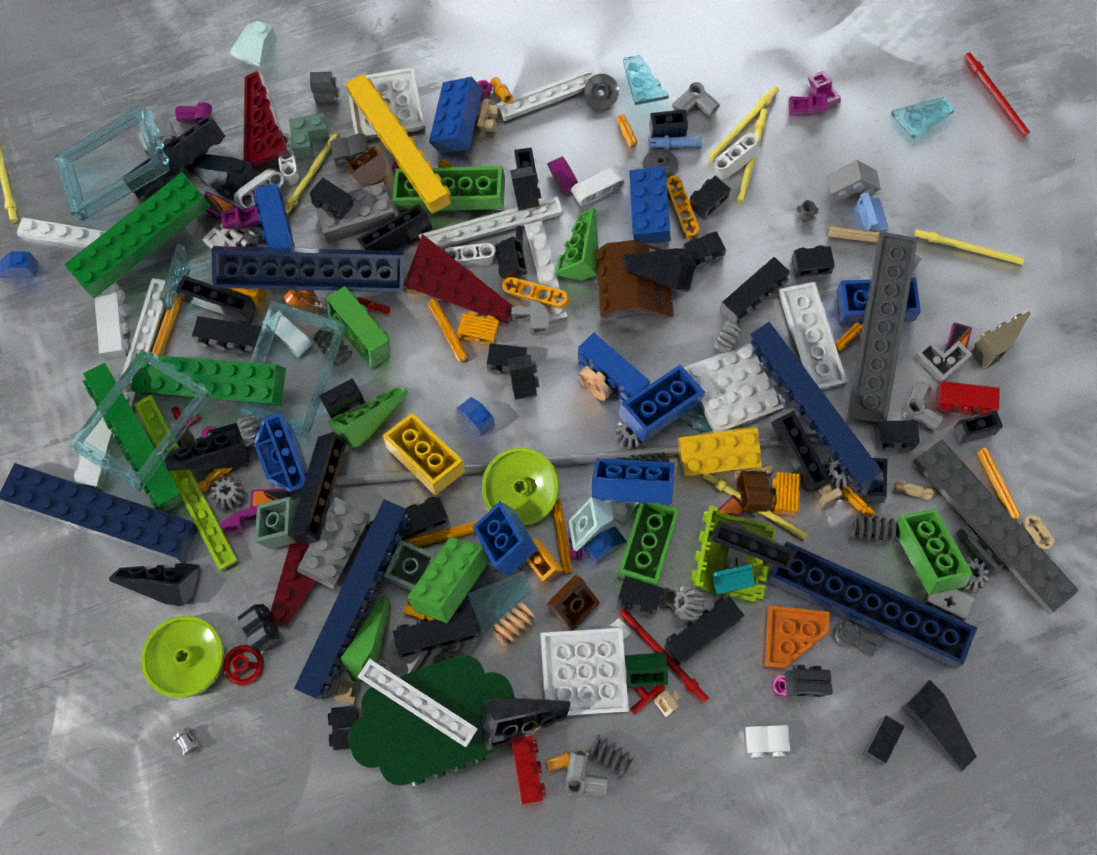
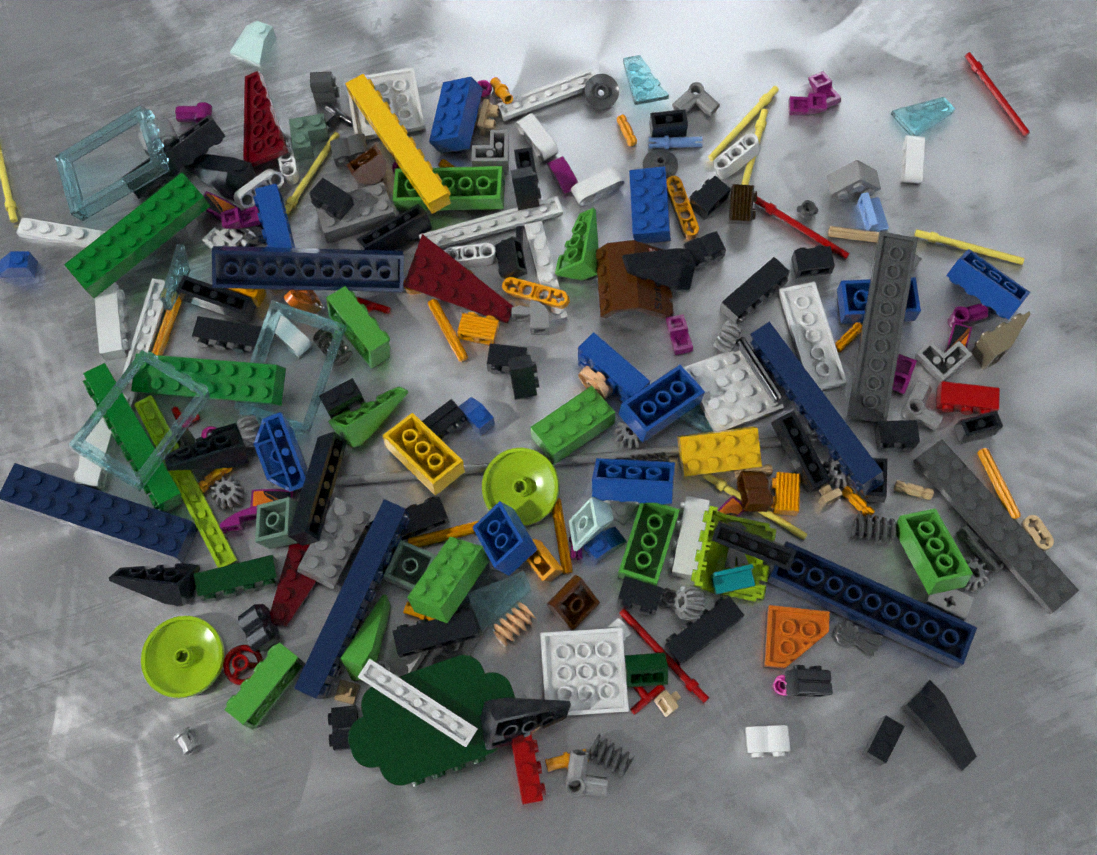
(236, 578): none -> dark green brick
(264, 686): none -> bright green brick
(337, 116): none -> black piece
(445, 420): none -> black brick
(494, 154): none -> light grey brick
(537, 137): none -> white beam
(573, 425): none -> bright green brick
(679, 334): none -> magenta slope
(688, 537): none -> white brick
(741, 204): none -> dark brown brick
(759, 369): none -> black axle
(771, 208): none -> red bar
(903, 373): none -> magenta slope
(913, 159): none -> white beam
(968, 314): none -> magenta piece
(988, 284): none -> blue brick

